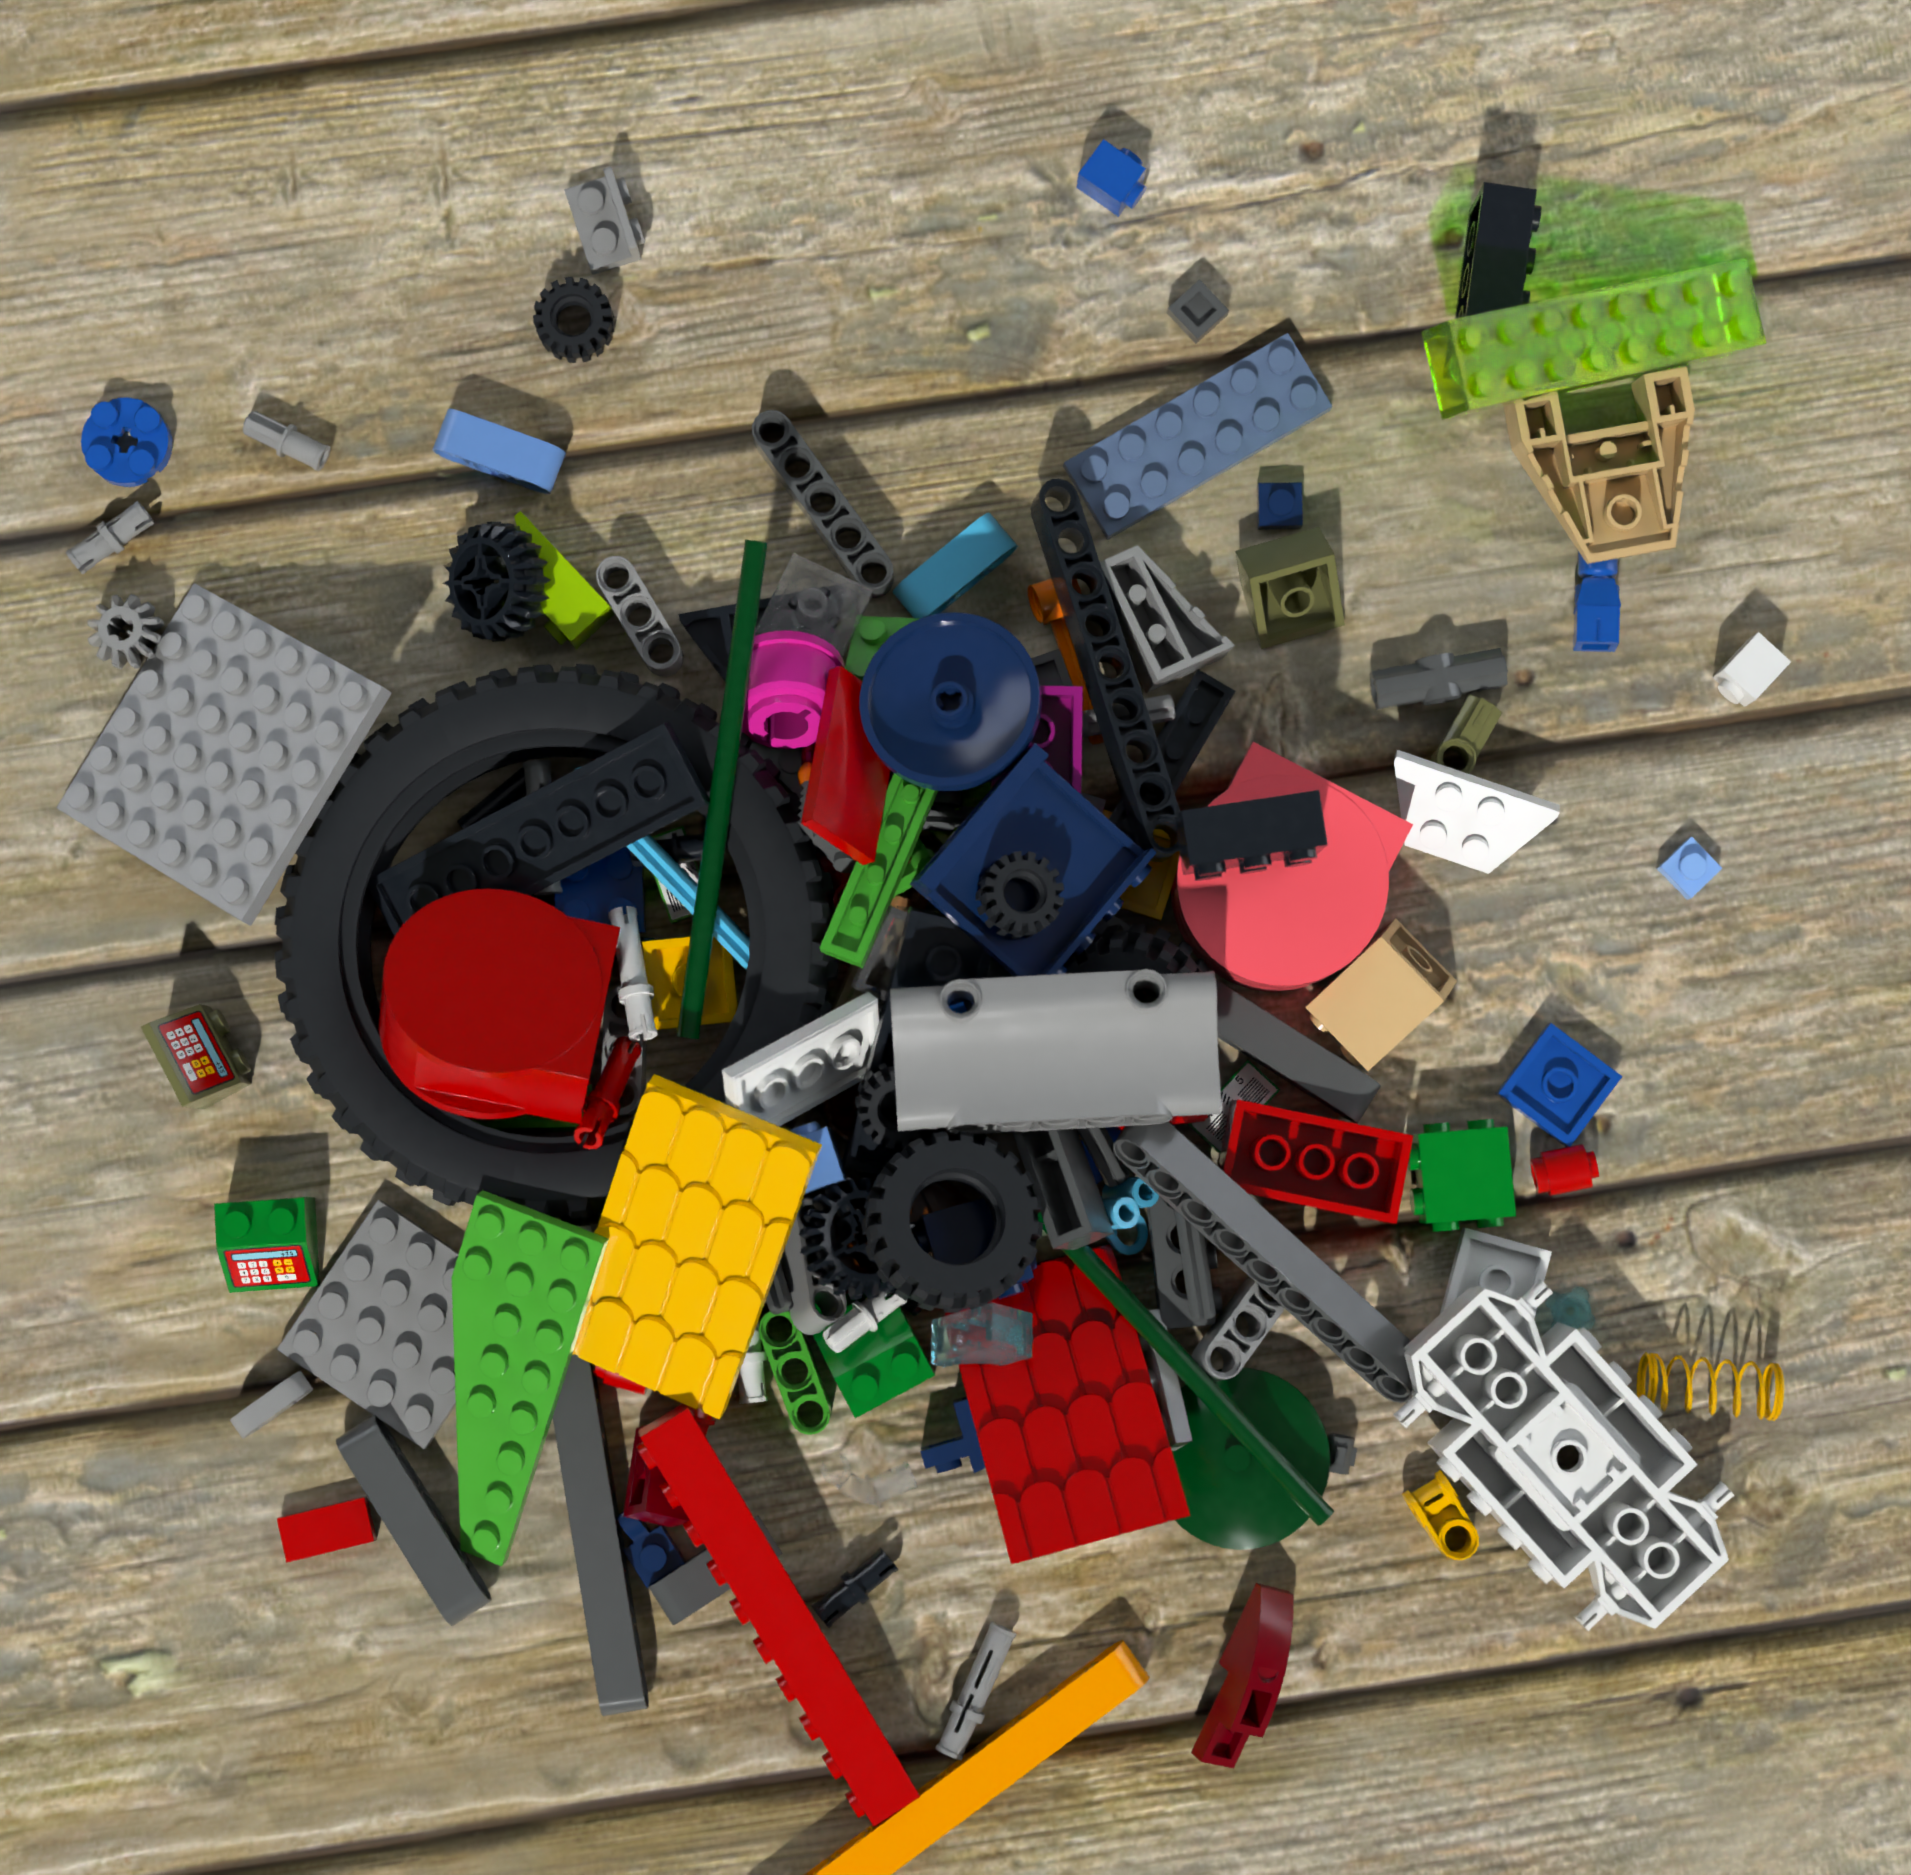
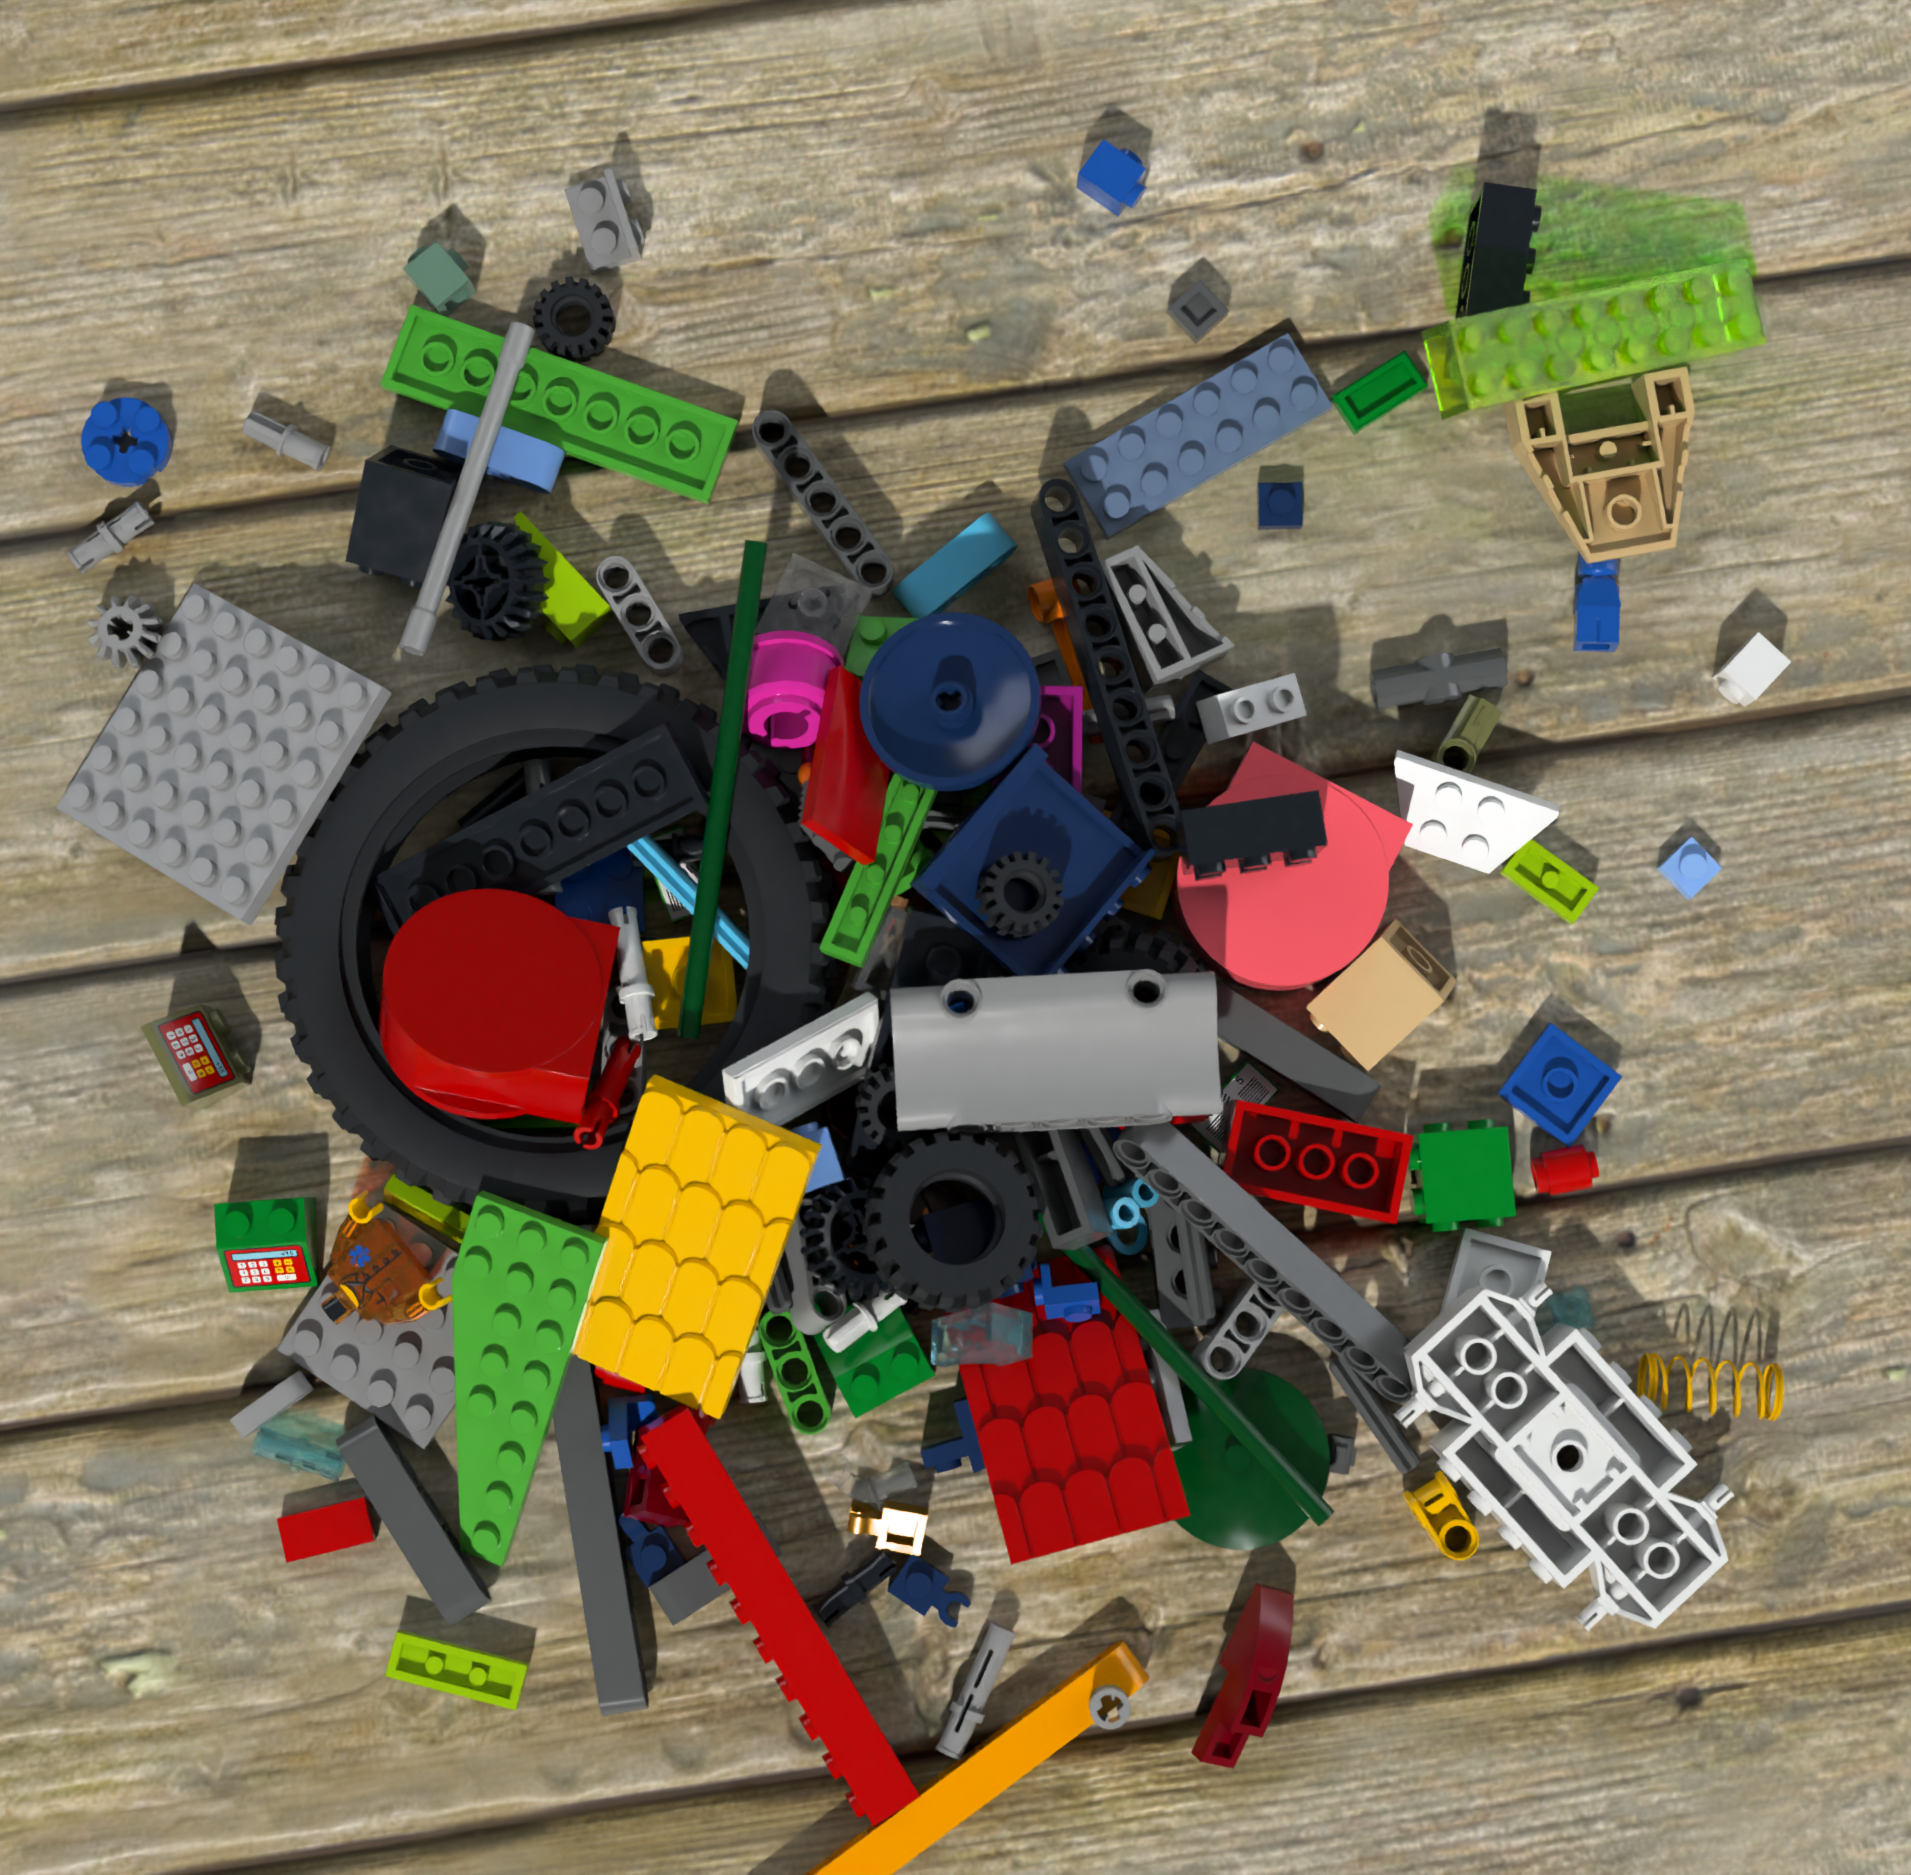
(299, 1454): none -> clear light blue pin
(377, 1272): none -> clear orange torso
(401, 513): none -> black slope
(421, 1206): none -> lime plate
(423, 615): none -> light grey piece
(440, 277): none -> sand green brick
(457, 1669): none -> lime plate
(564, 405): none -> bright green plate
(624, 1417): none -> blue bracket
(897, 1527): none -> plate
(922, 1586): none -> dark blue plate
(1070, 1302): none -> blue bracket
(1096, 1704): none -> light grey bush
(1251, 708): none -> white brick
(1290, 587): olive slope -> none
(1375, 1416): none -> dark grey axle
(1379, 392): none -> green tile
(1549, 881): none -> lime plate

